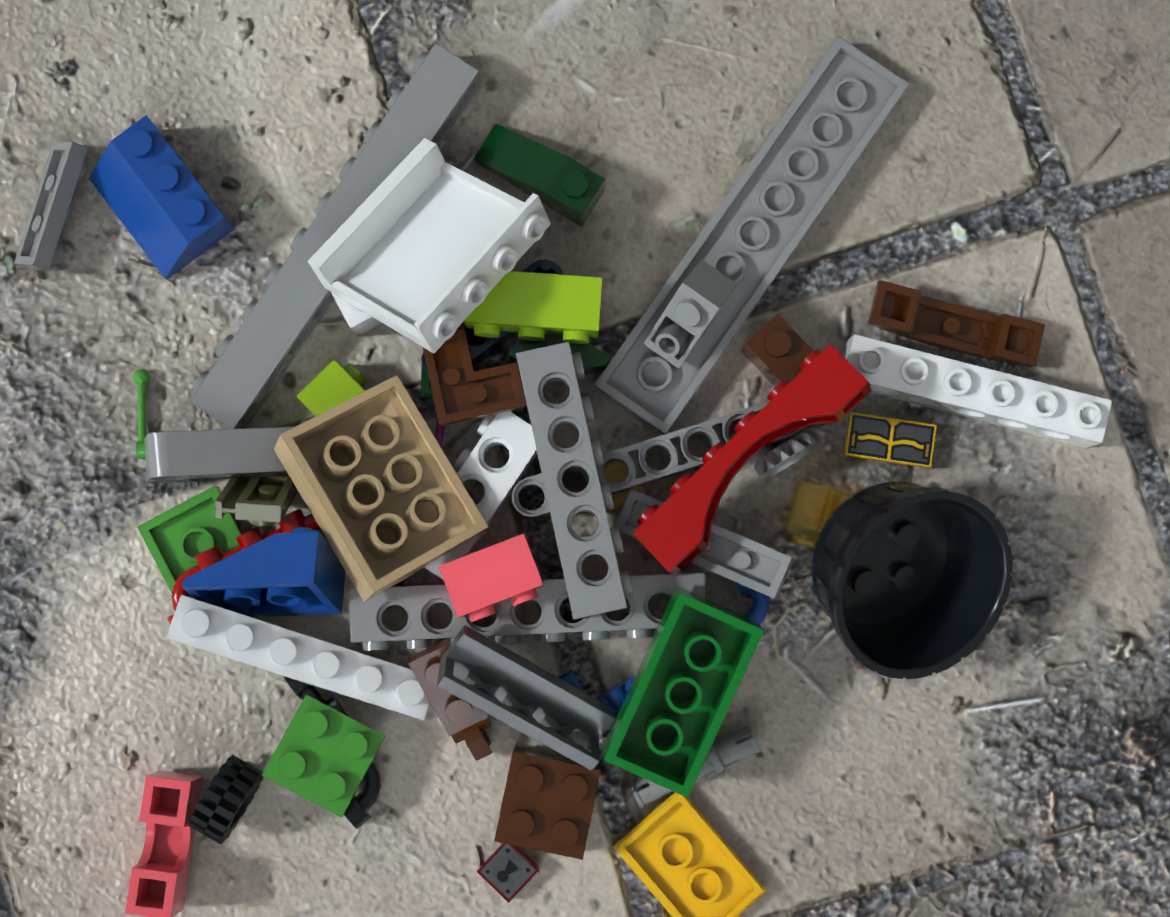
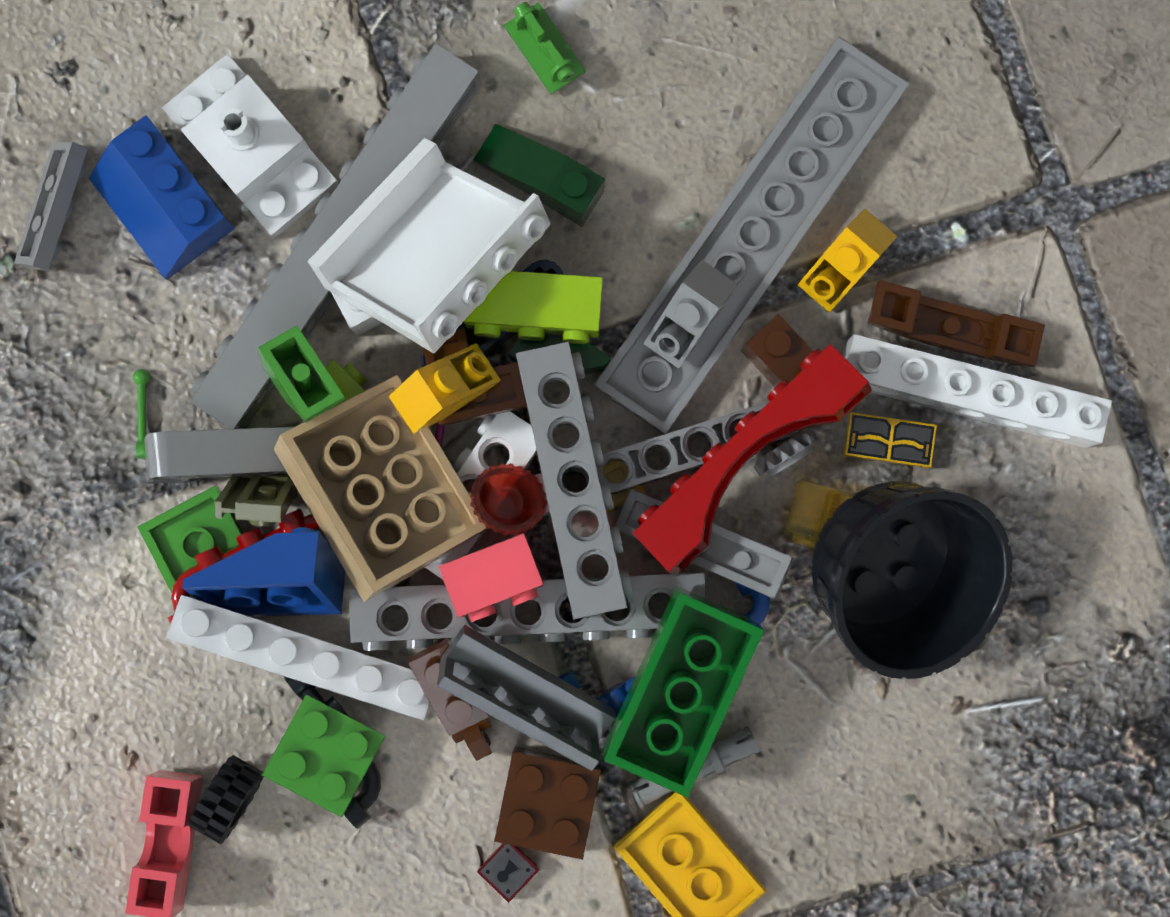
(251, 145): none -> white brick
(299, 374): none -> bright green slope
(443, 387): none -> yellow slope
(508, 499): none -> clear red hat
(543, 47): none -> bright green hinge
(847, 260): none -> yellow slope

